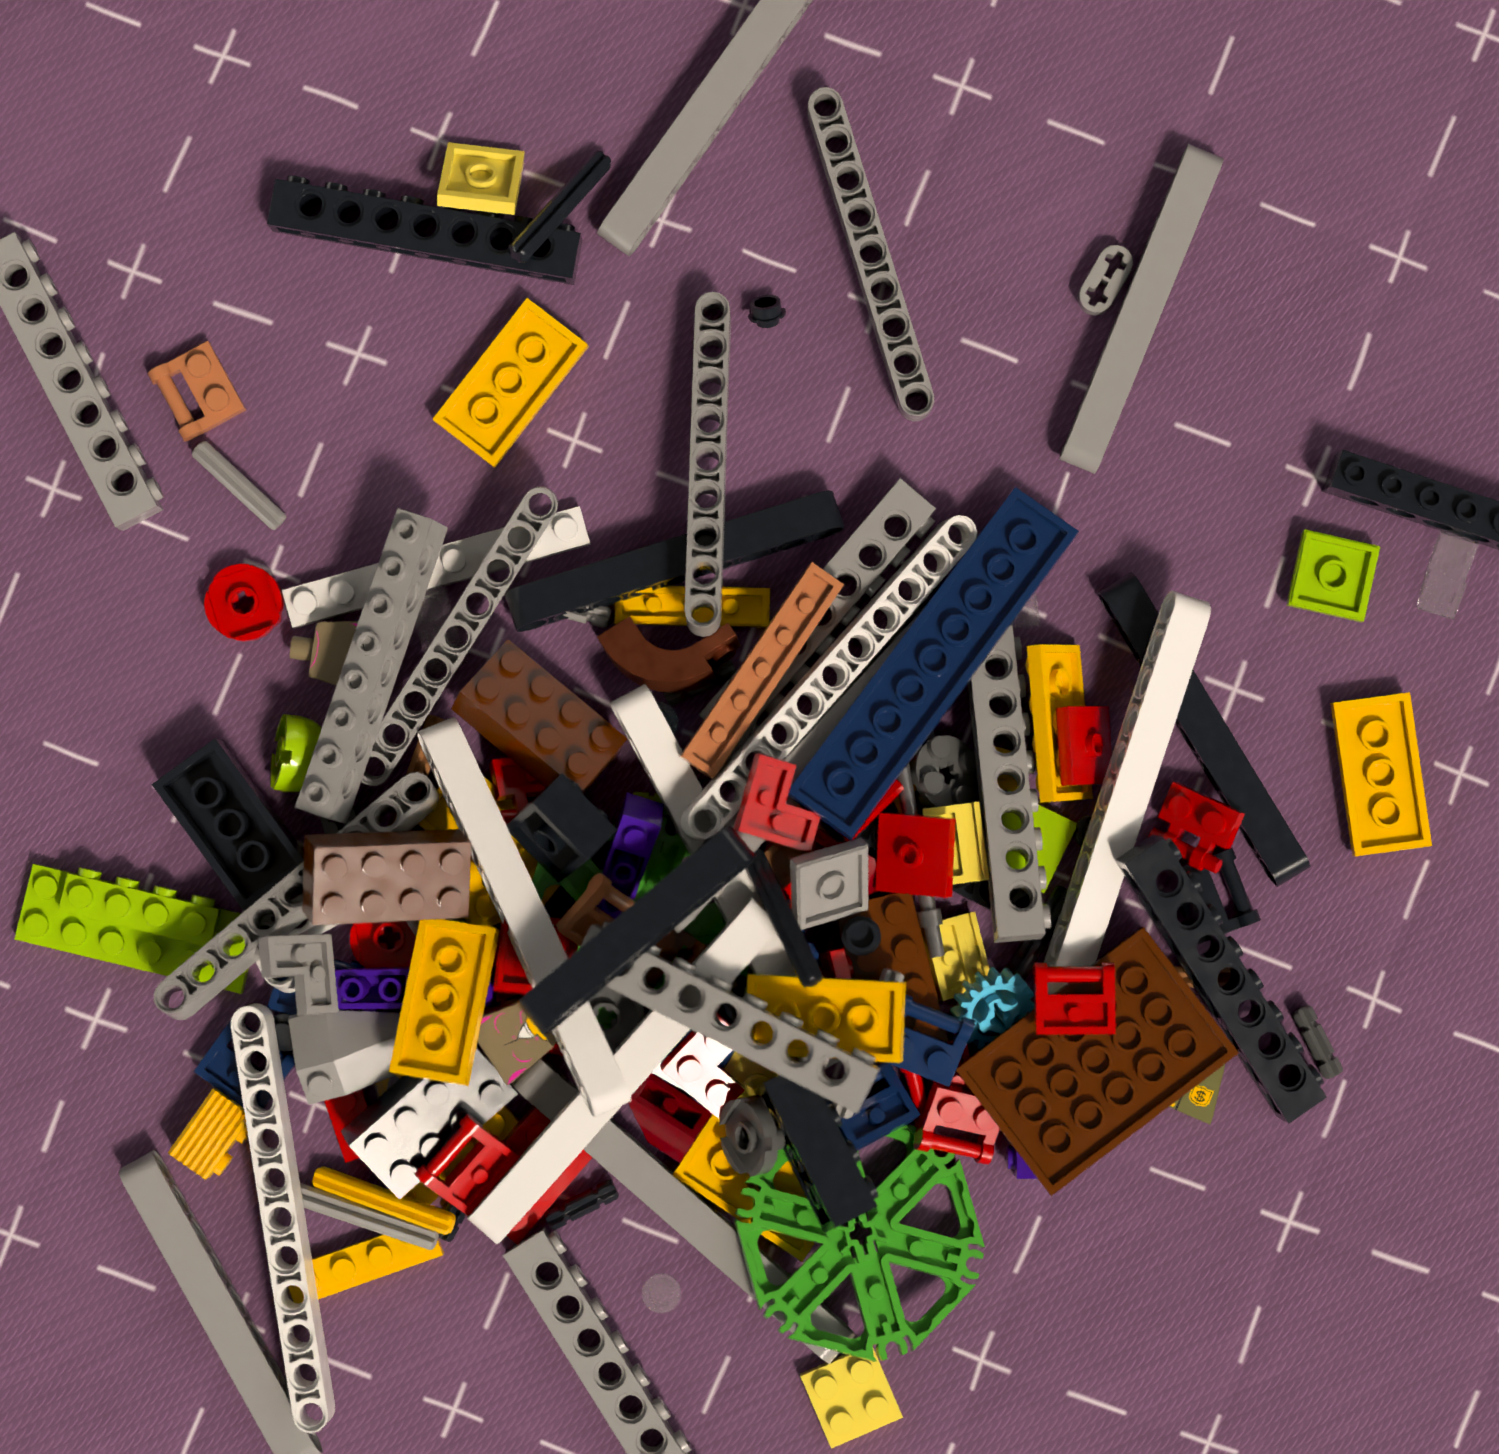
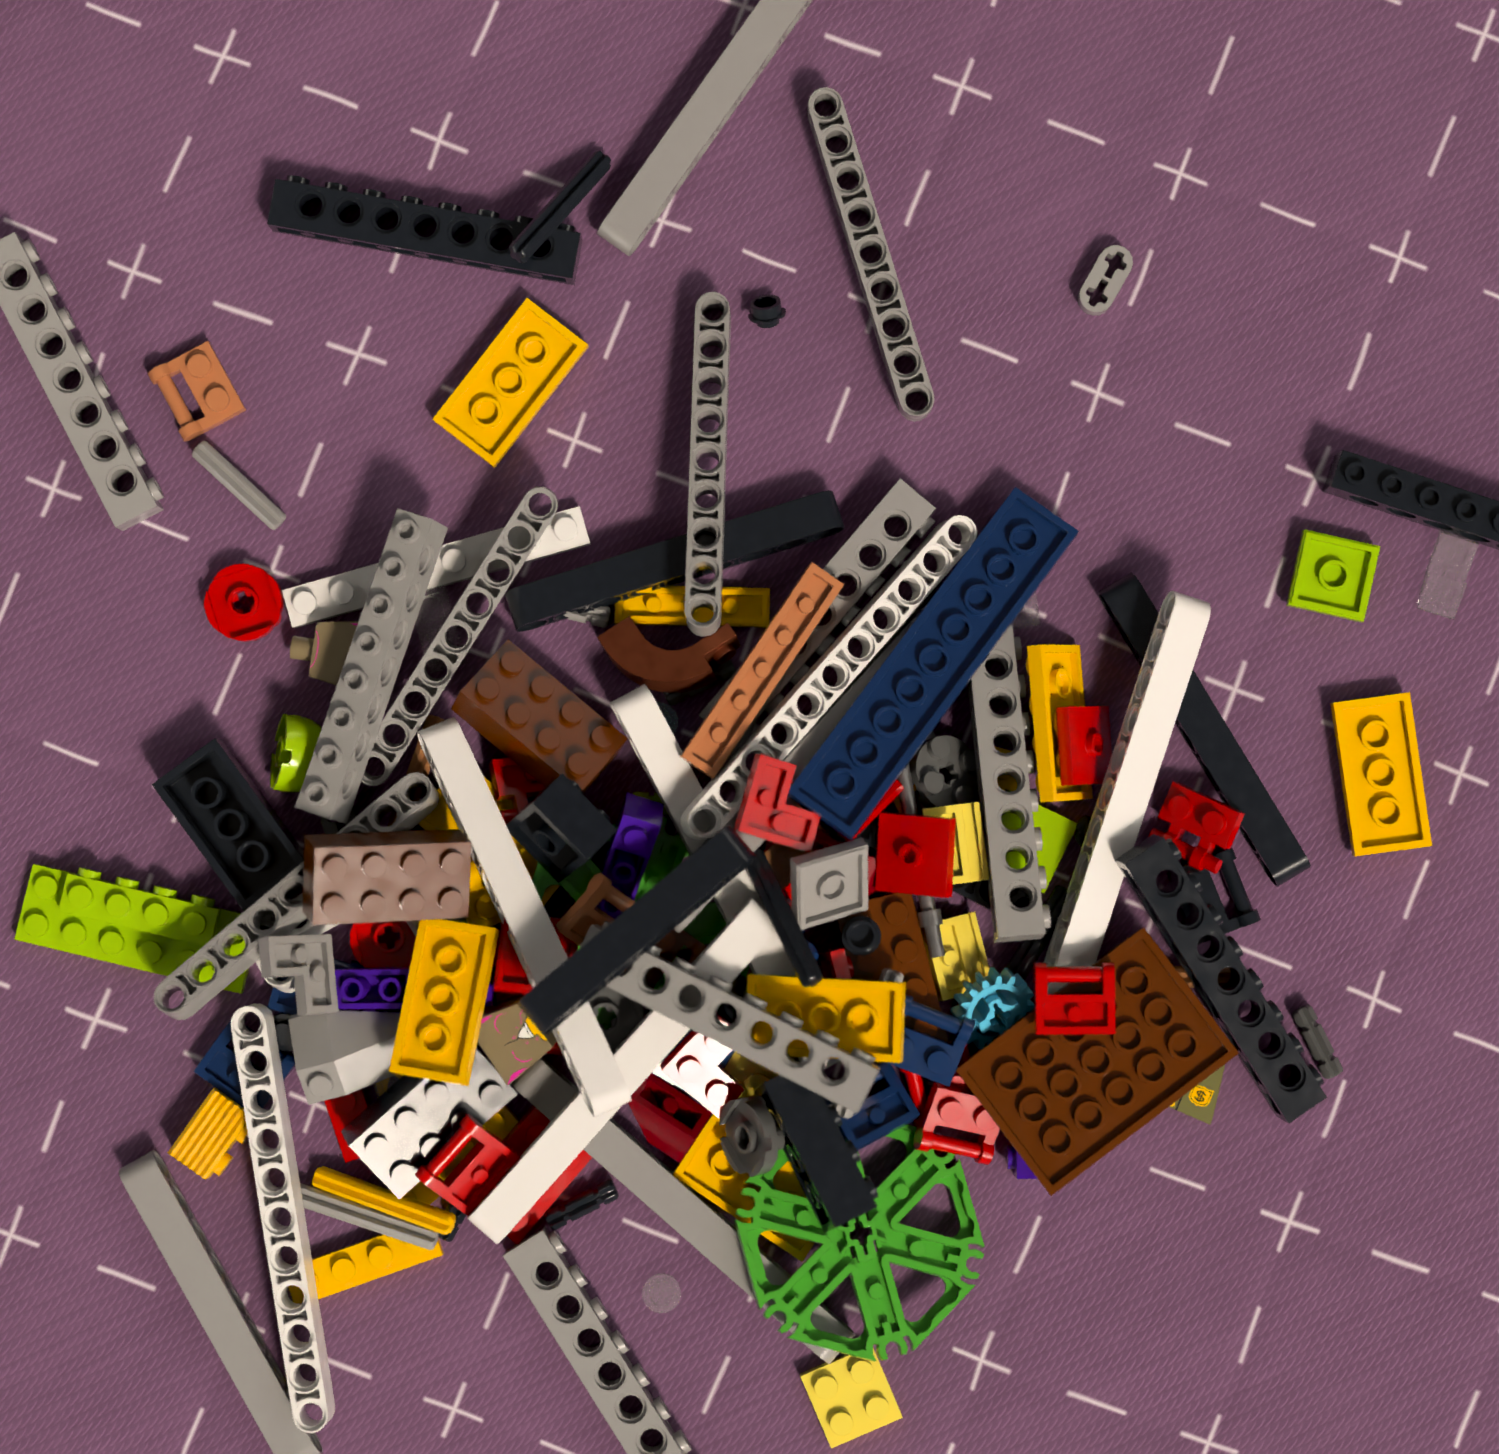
(480, 178): light yellow plate -> none
(1141, 309): light grey beam -> none

